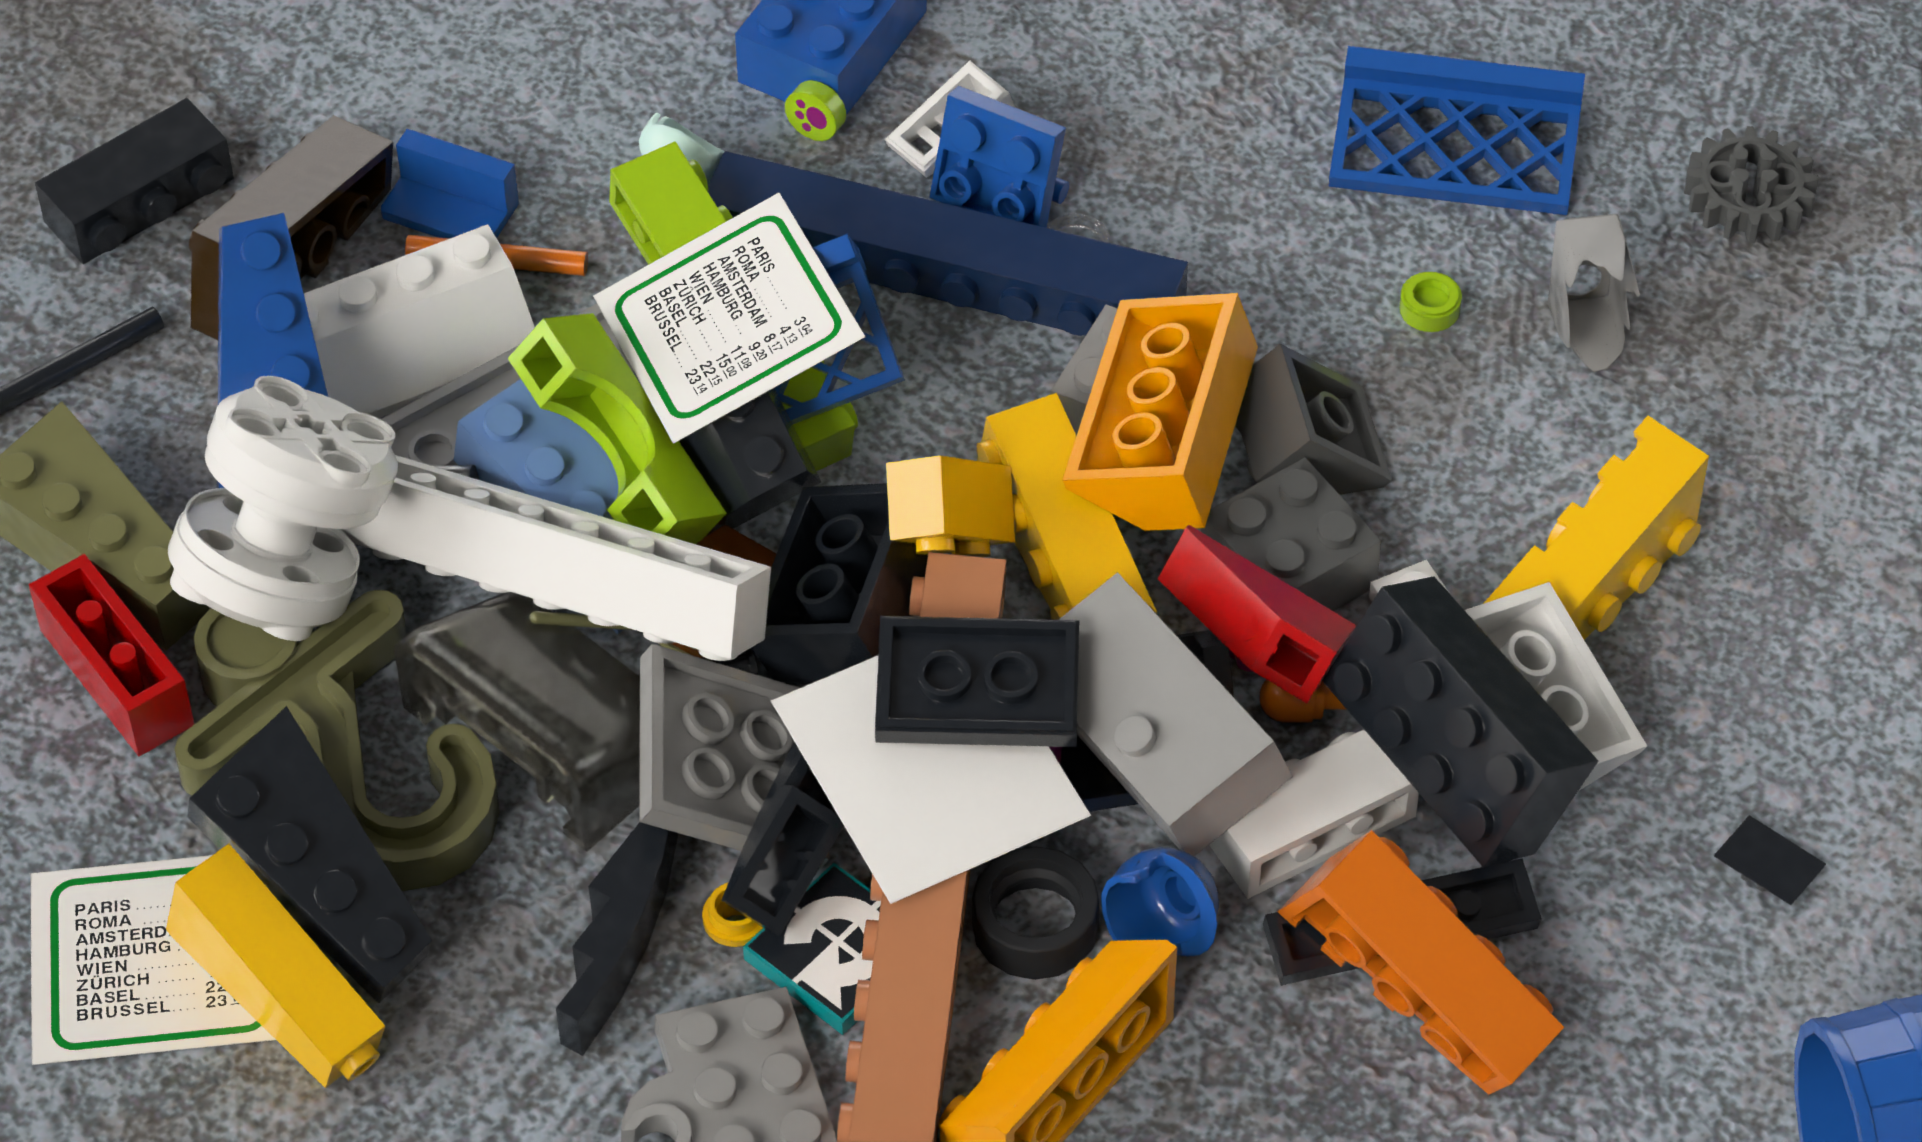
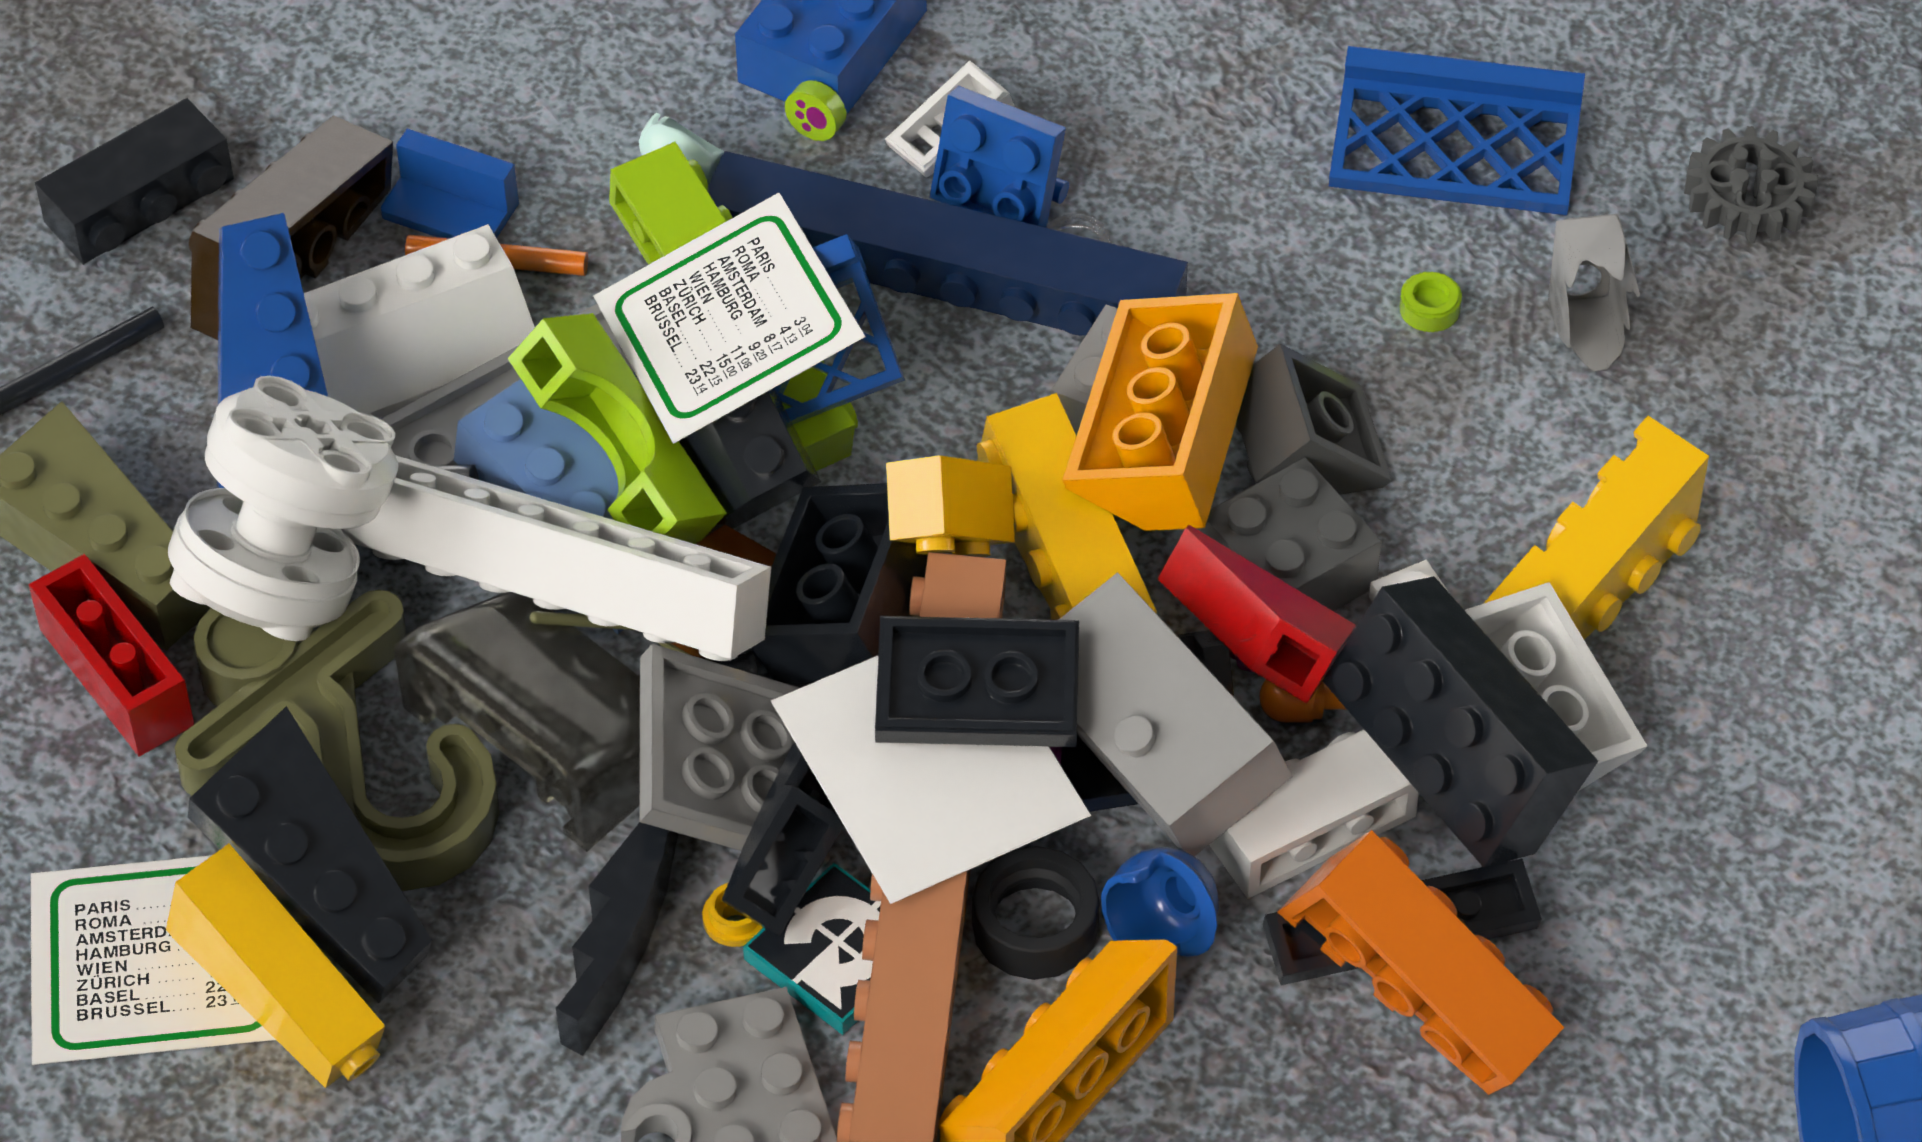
(1769, 860): black piece -> none

